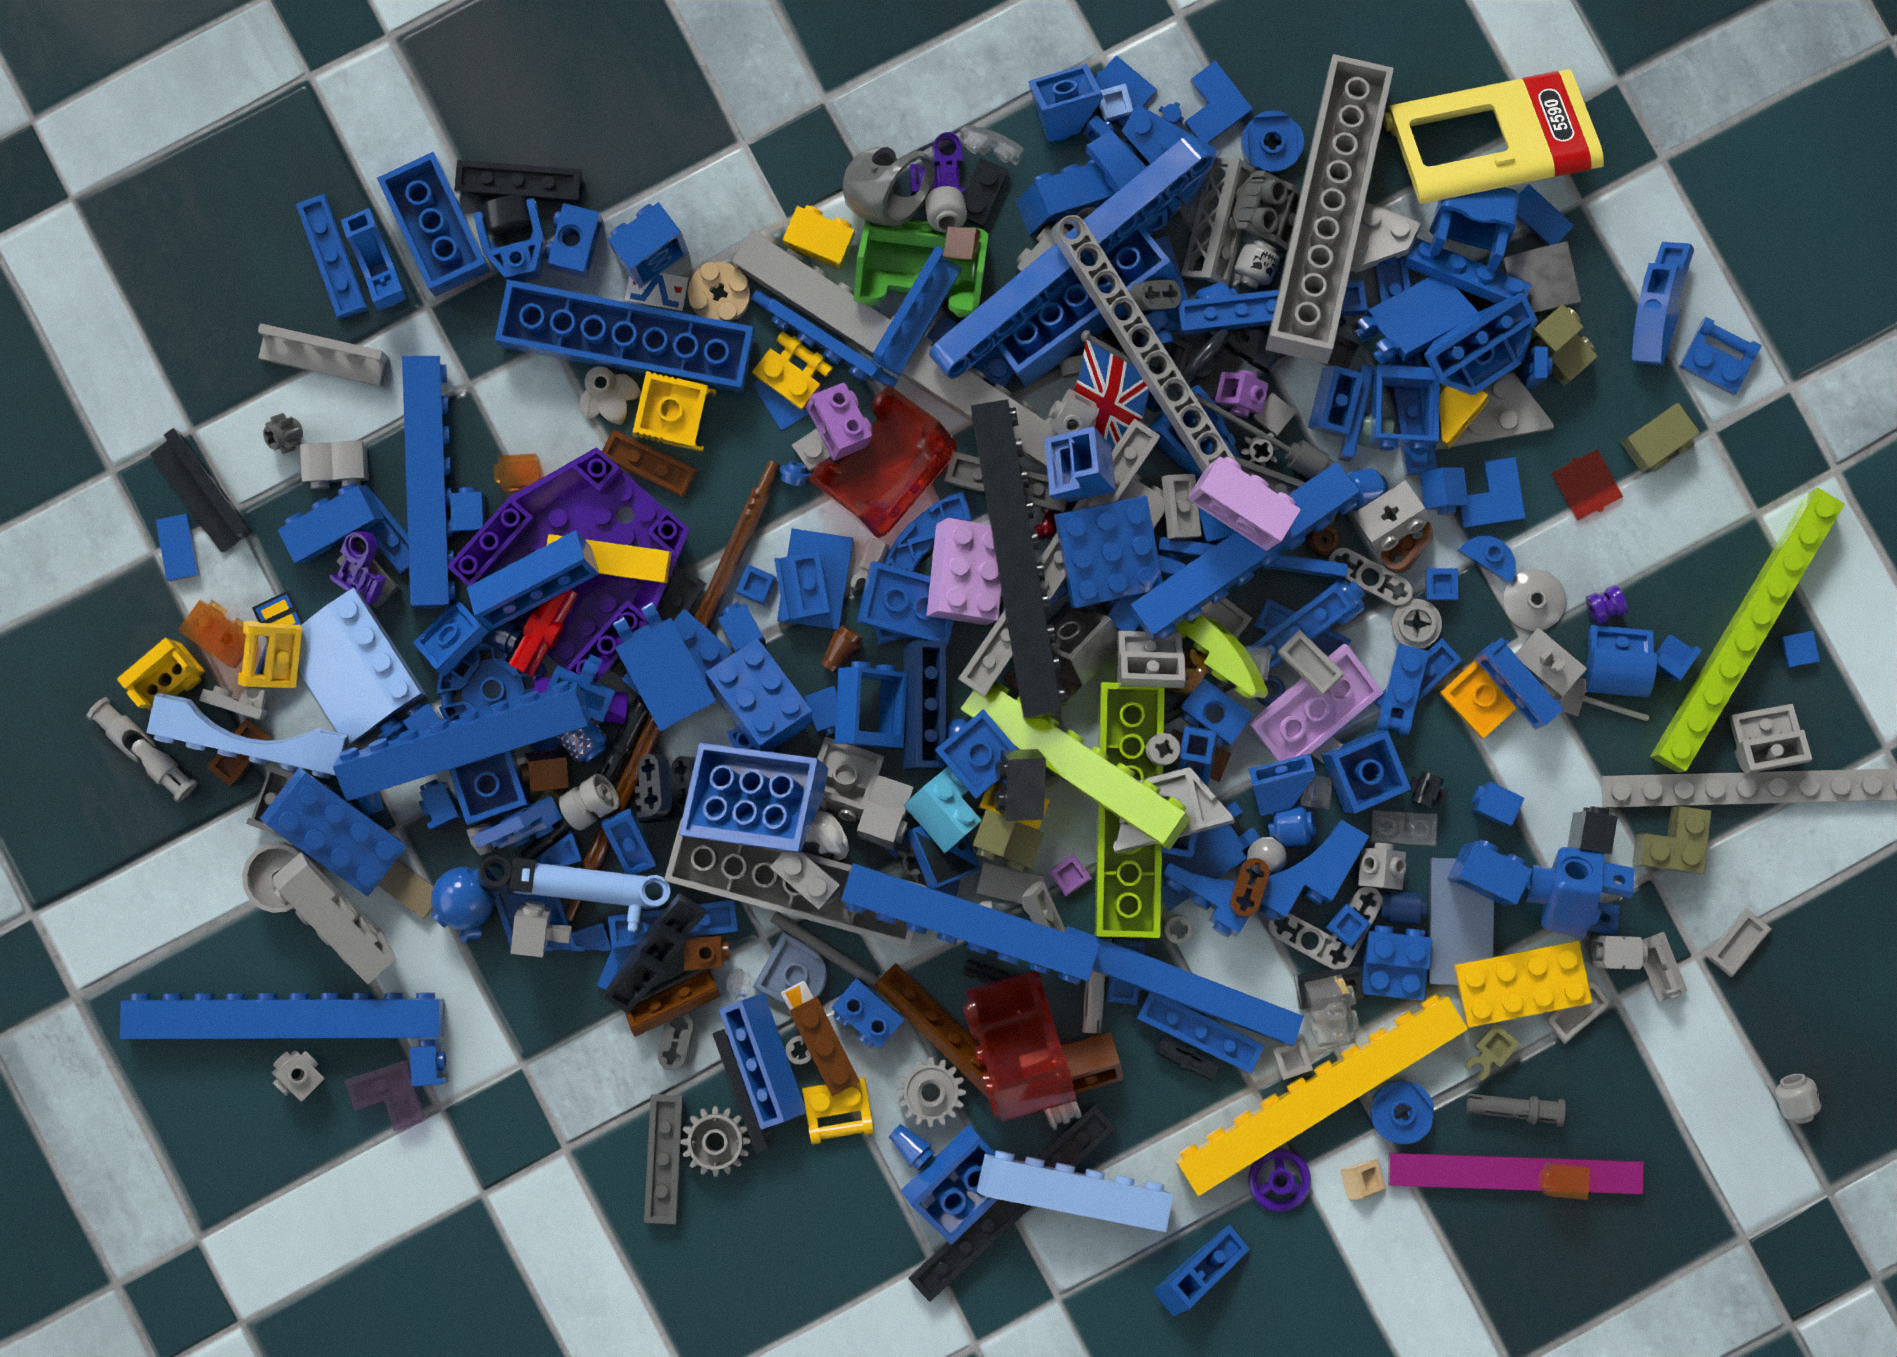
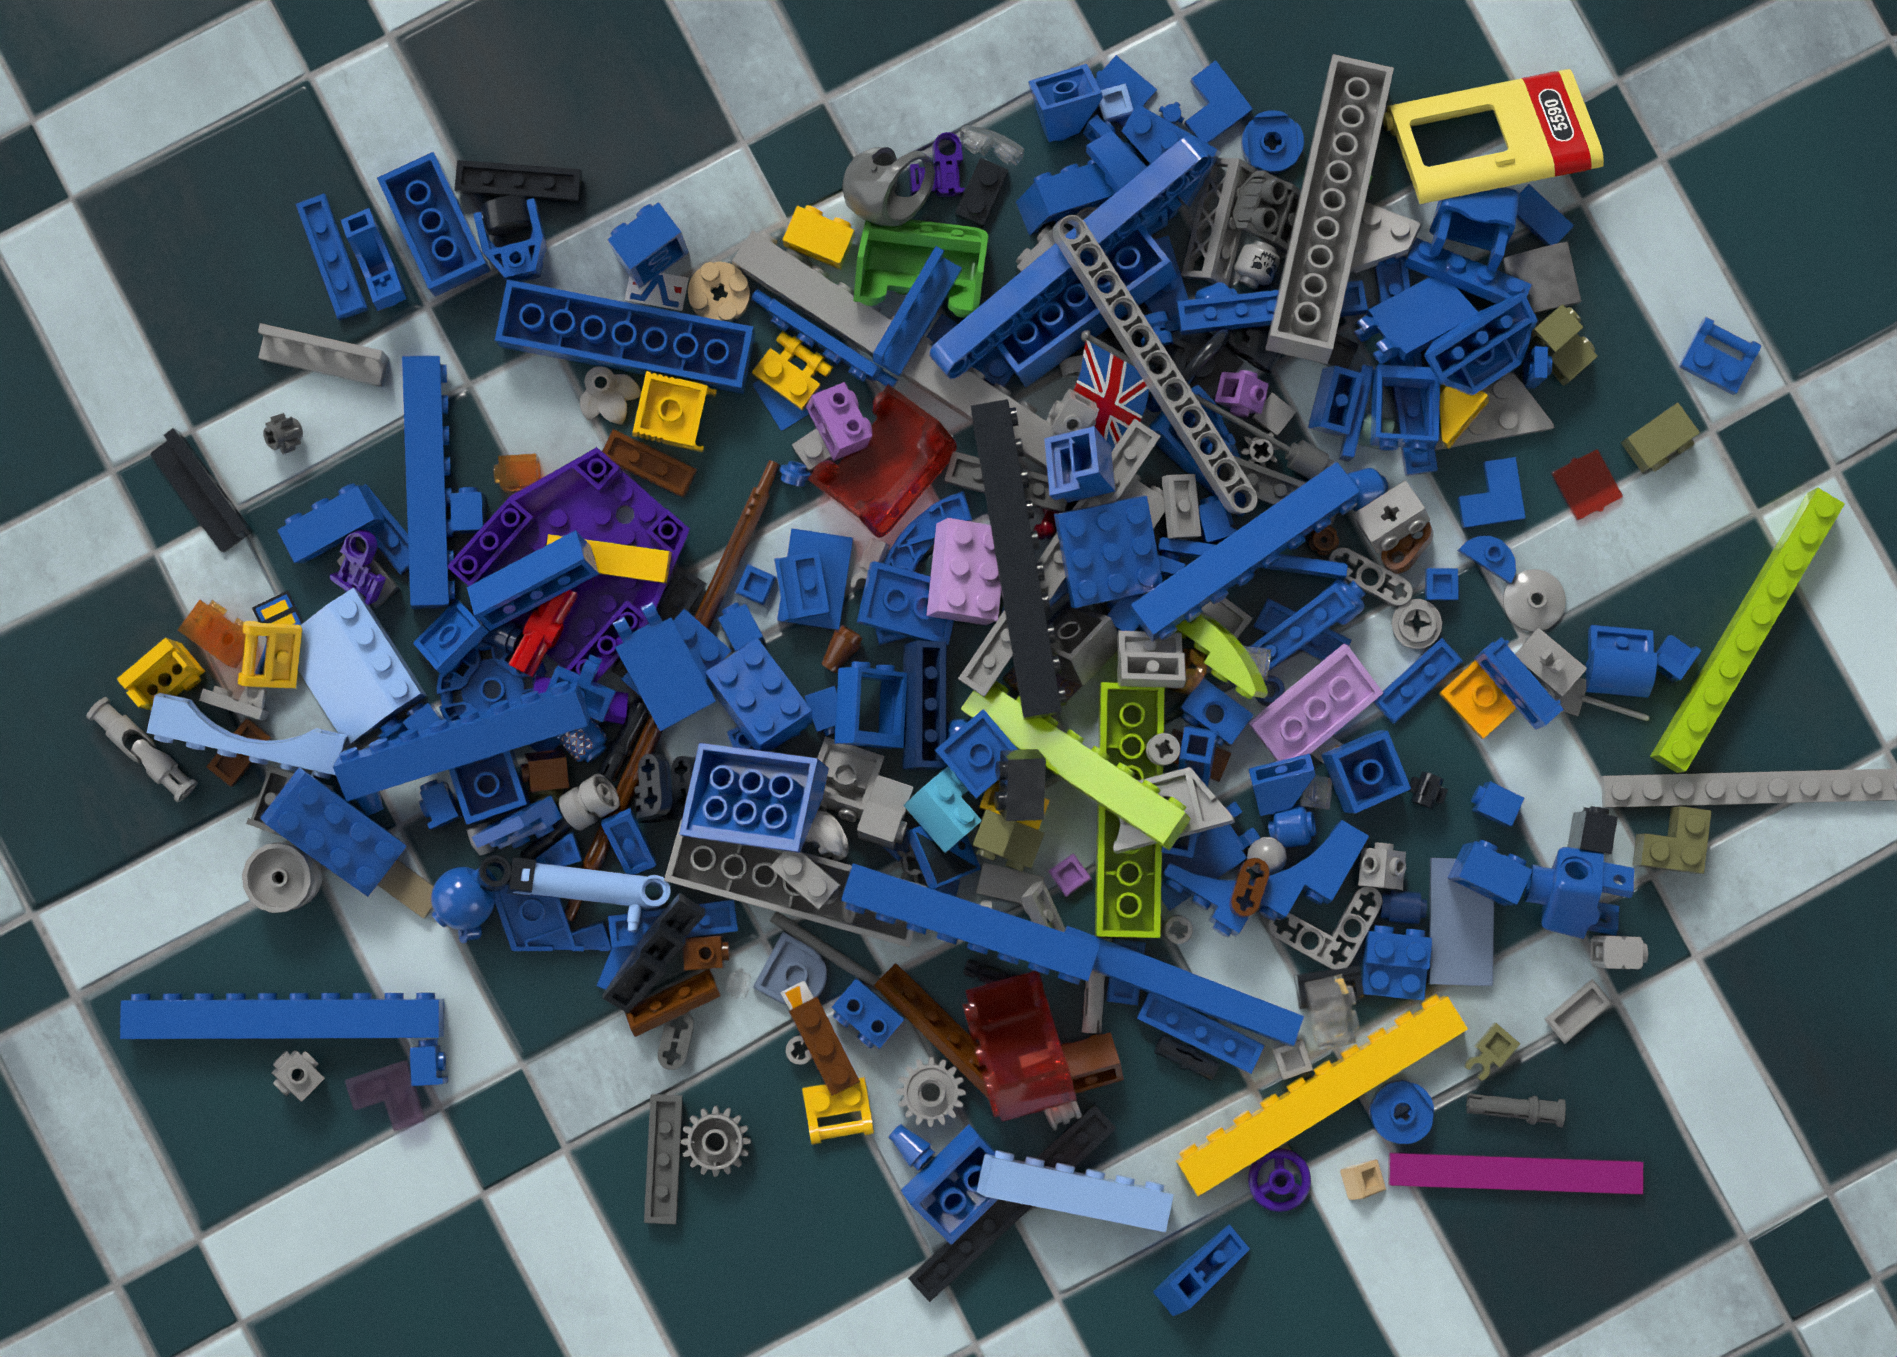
(177, 547): blue tile -> none
(334, 463): light grey brick -> none
(334, 917): light grey wedge -> none
(534, 930): light grey brick -> none
(578, 258): blue brick -> none
(758, 1136): black plate -> none
(762, 1060): blue brick -> none
(945, 208): light grey head -> none
(961, 244): tile -> none
(1154, 290): dark grey beam -> none
(1244, 503): lavender brick -> none
(1310, 663): light grey tile -> none
(1348, 925): blue tile -> none
(1402, 688): blue plate -> none
(1404, 828): clear slope -> none
(1444, 490): blue brick -> none
(1522, 984): yellow plate -> none
(1565, 1180): clear orange brick -> none
(1606, 604): dark purple wheel -> none
(1658, 302): blue slope -> none
(1663, 969): light grey hinge -> none
(1738, 942): light grey tile -> none
(1769, 739): light grey brick -> none
(1798, 1098): light grey head -> none
(1799, 649): blue tile -> none

